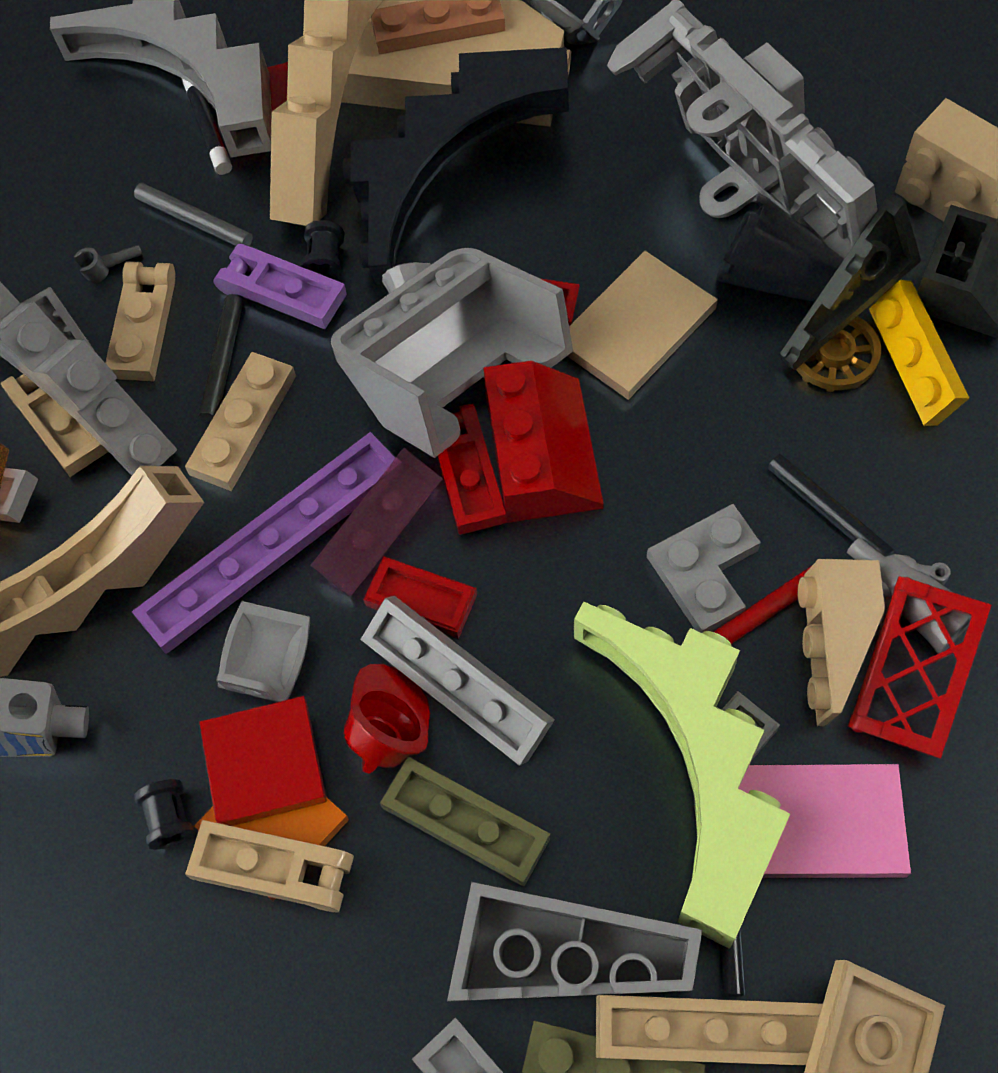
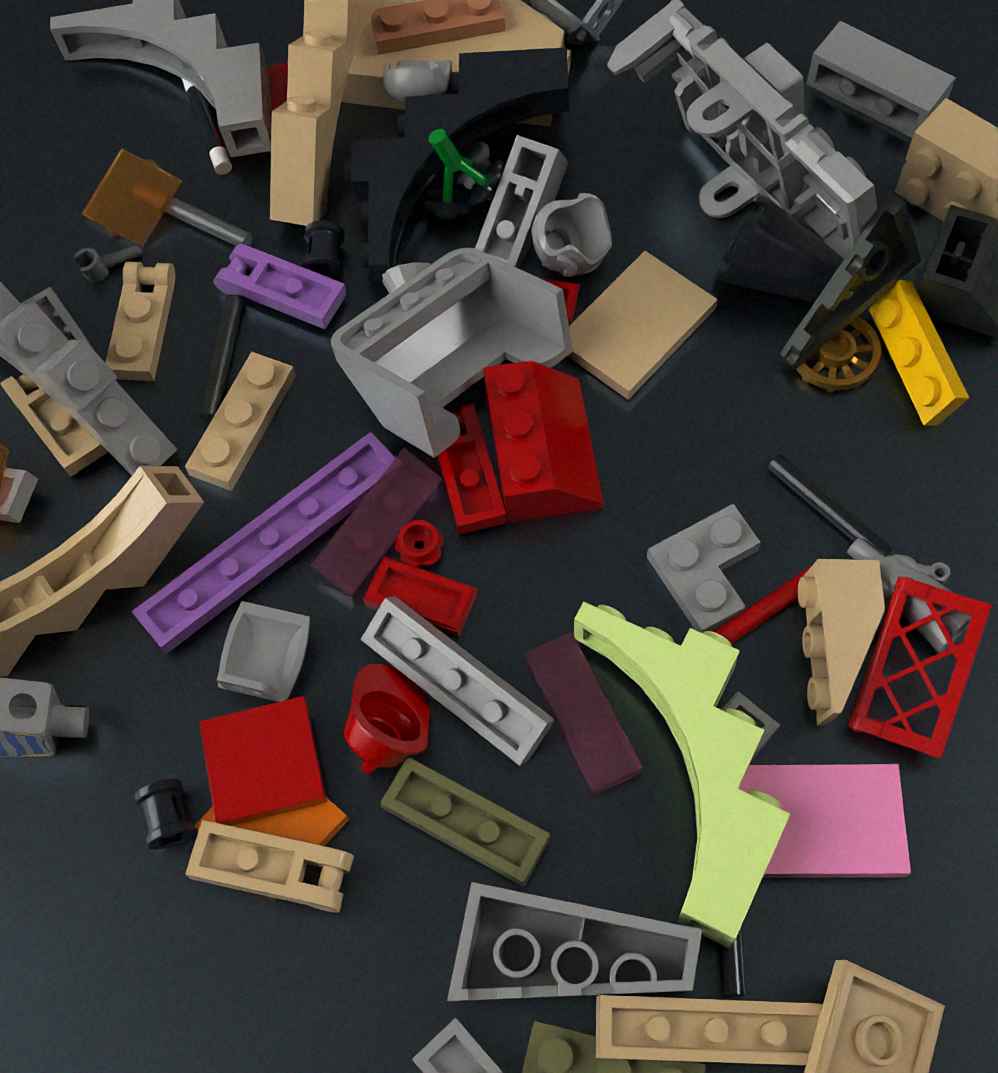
(132, 197): none -> clear orange piece
(416, 532): none -> red plate
(417, 78): none -> light grey hair
(467, 168): none -> black plant
(526, 185): none -> light grey slope
(572, 235): none -> light grey cap
(583, 713): none -> clear pink tile
(877, 79): none -> light grey brick

